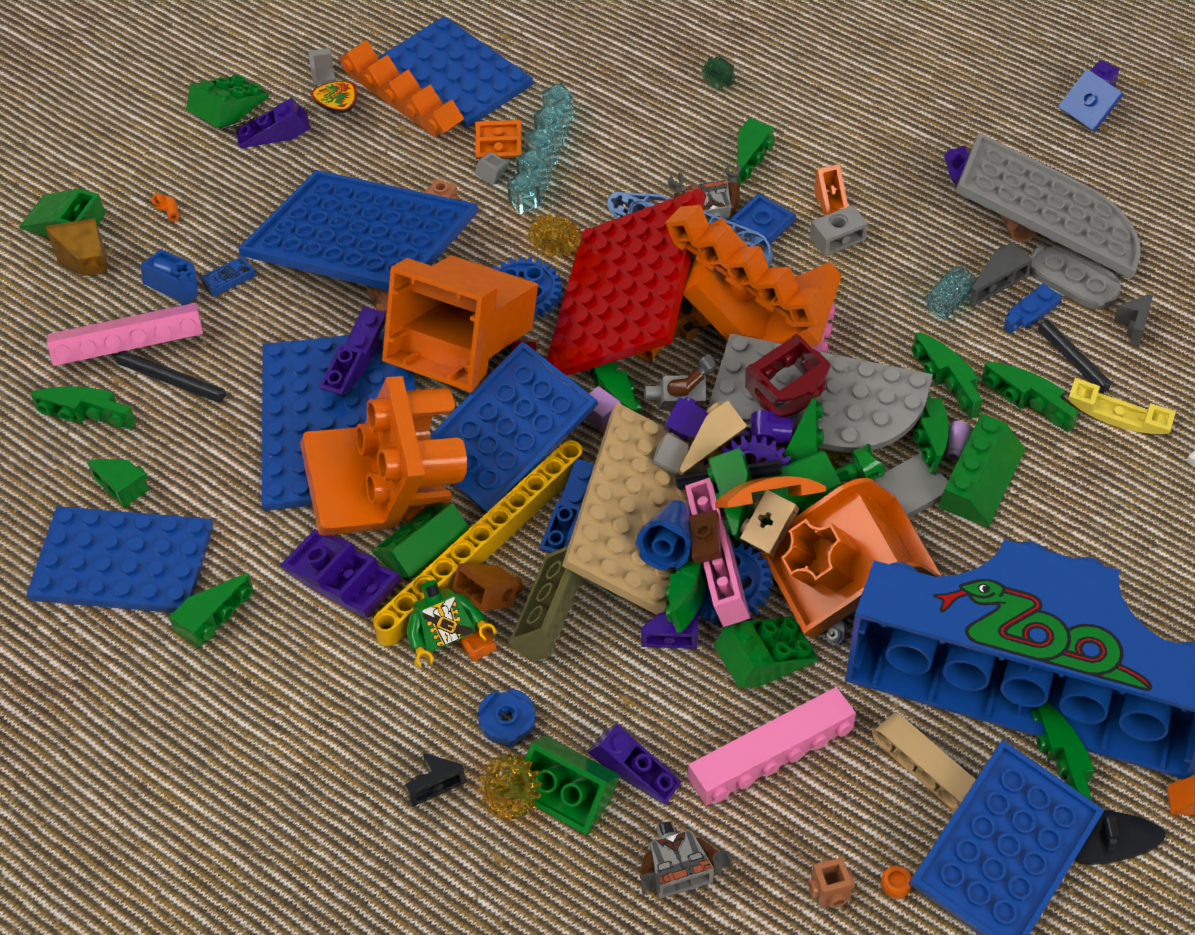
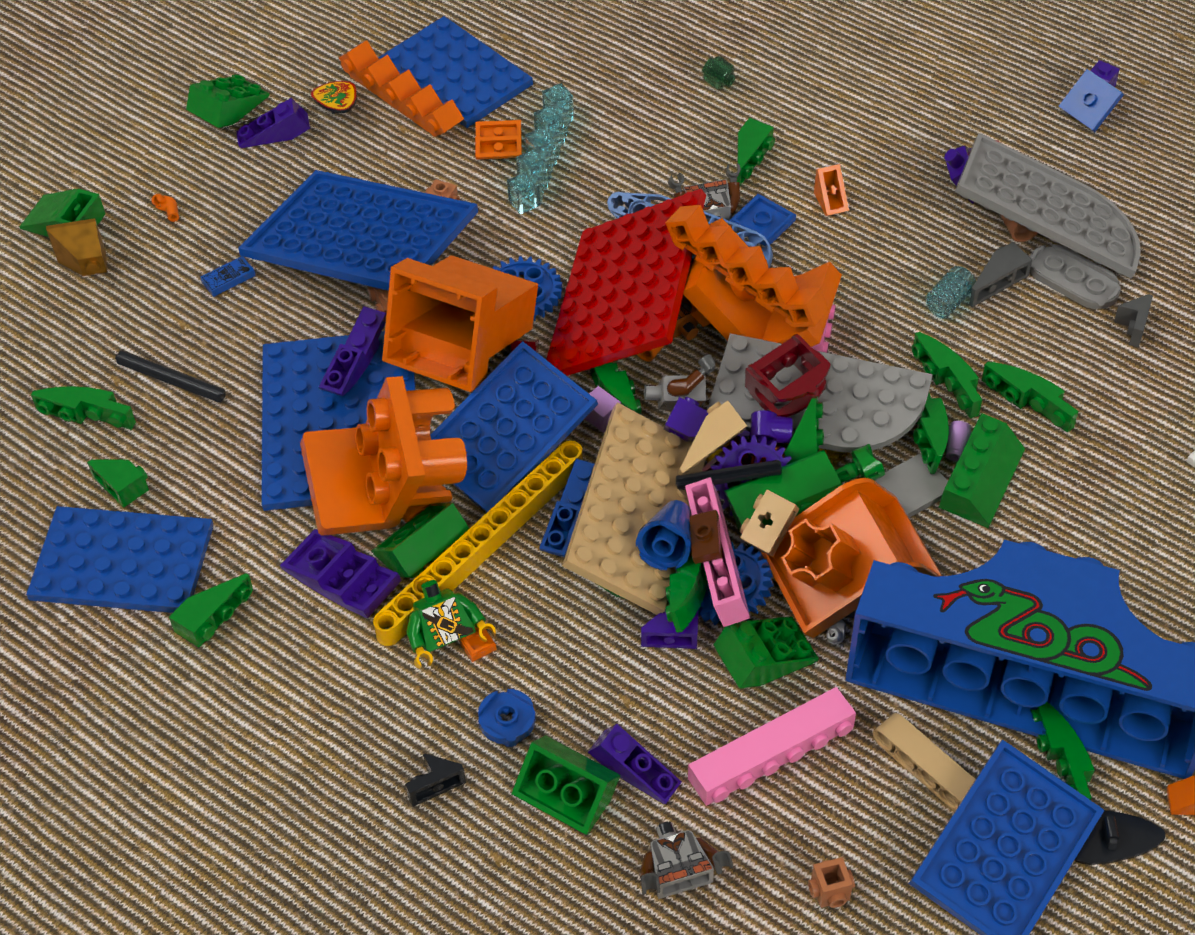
(124, 334): bright pink brick -> none
(170, 276): blue piece -> none
(321, 66): light grey panel -> none
(487, 586): dark orange torso -> none
(491, 167): light grey slope -> none
(500, 793): clear yellow gear -> none
(546, 608): olive slope -> none
(554, 235): clear yellow gear -> none
(670, 453): light grey slope -> none
(728, 472): green slope -> none
(742, 493): orange slope -> none
(838, 230): light grey brick -> none
(895, 882): orange tile -> none
(1032, 308): blue hinge -> none
(1074, 355): black axle -> none
(1120, 413): light yellow slope -> none

